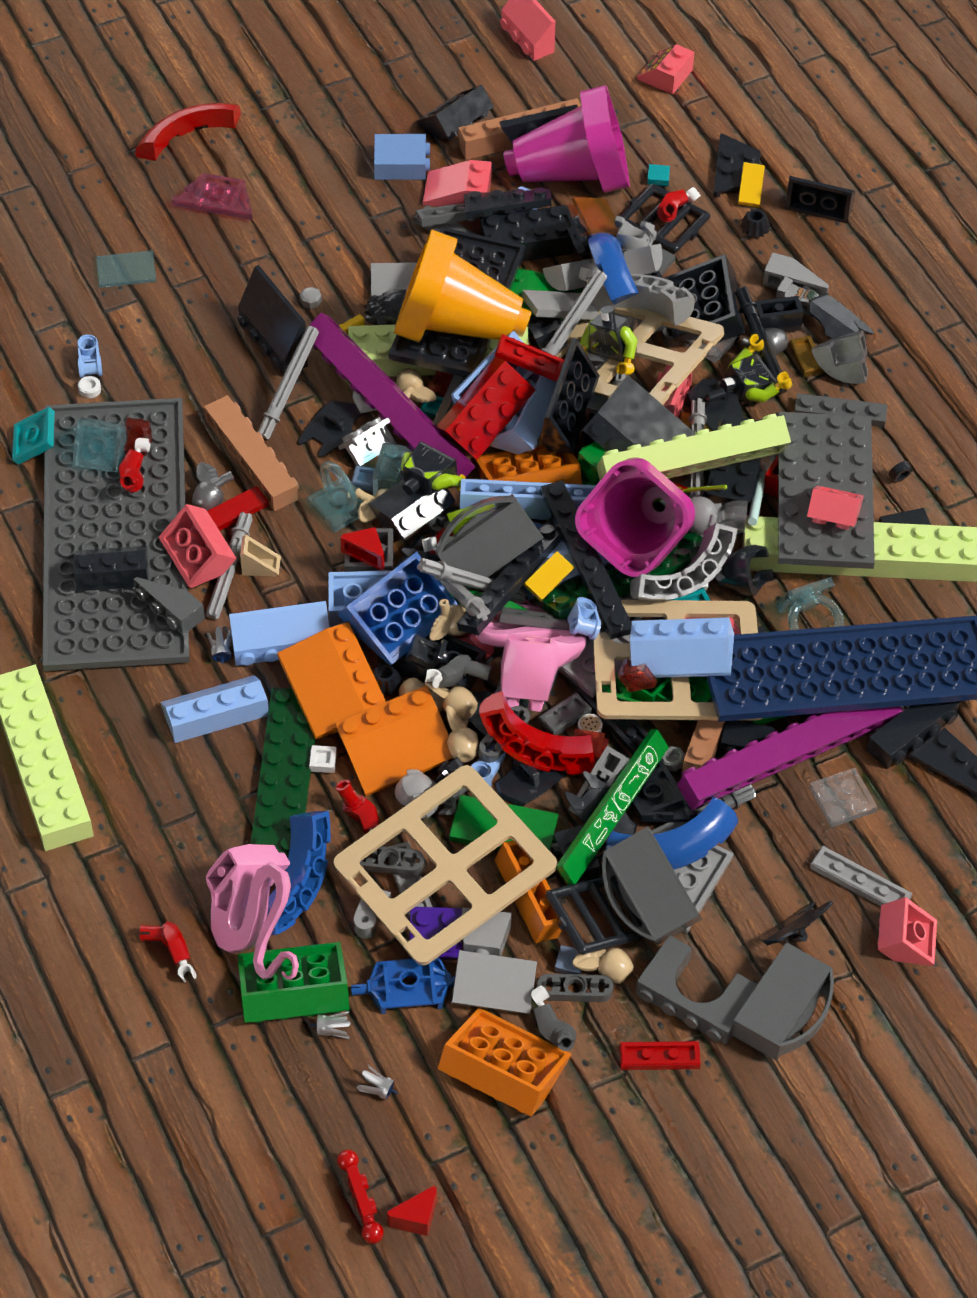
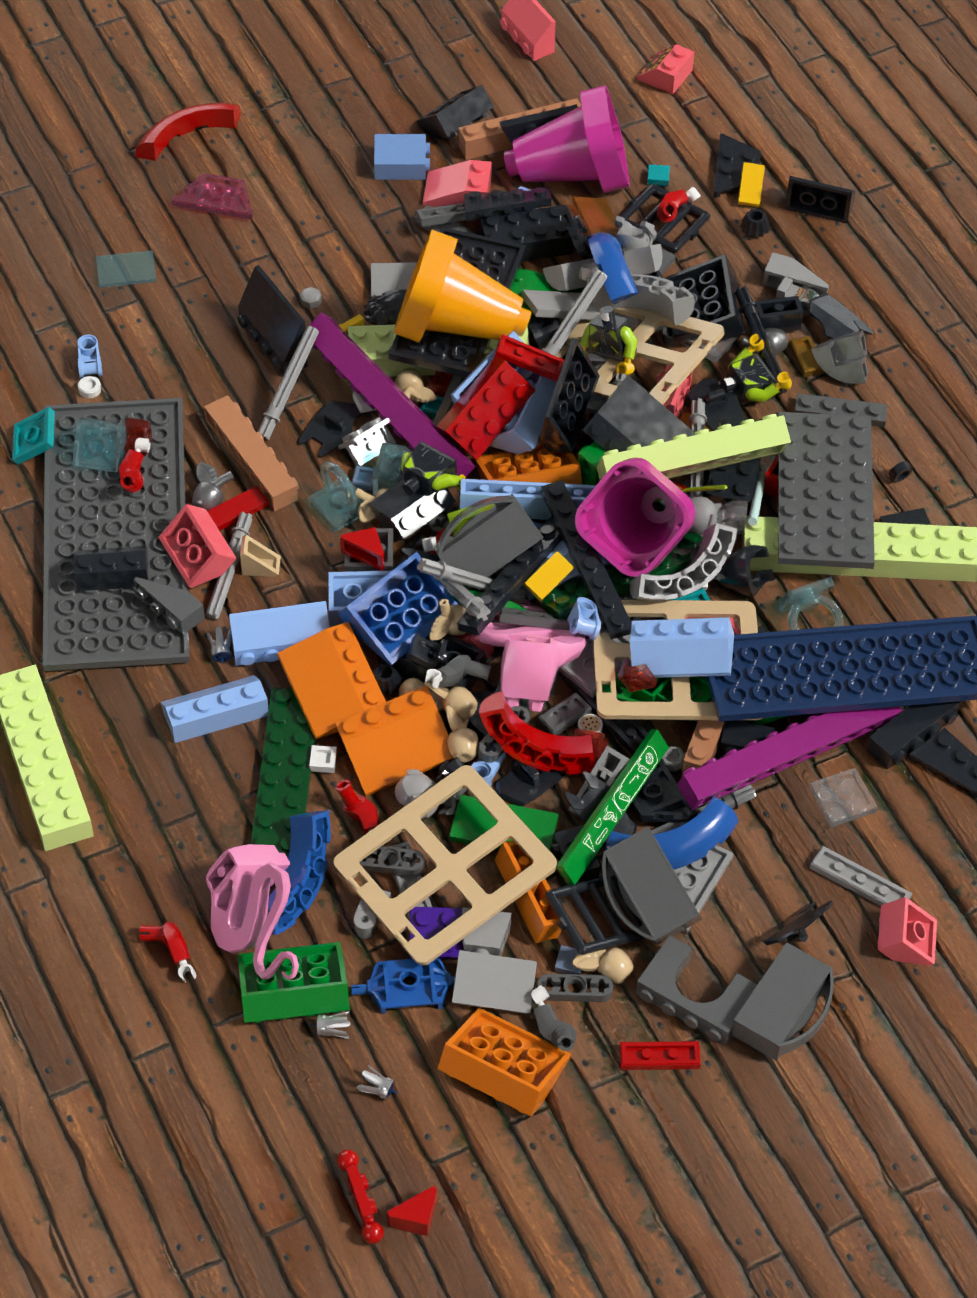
(835, 507): coral slope -> none

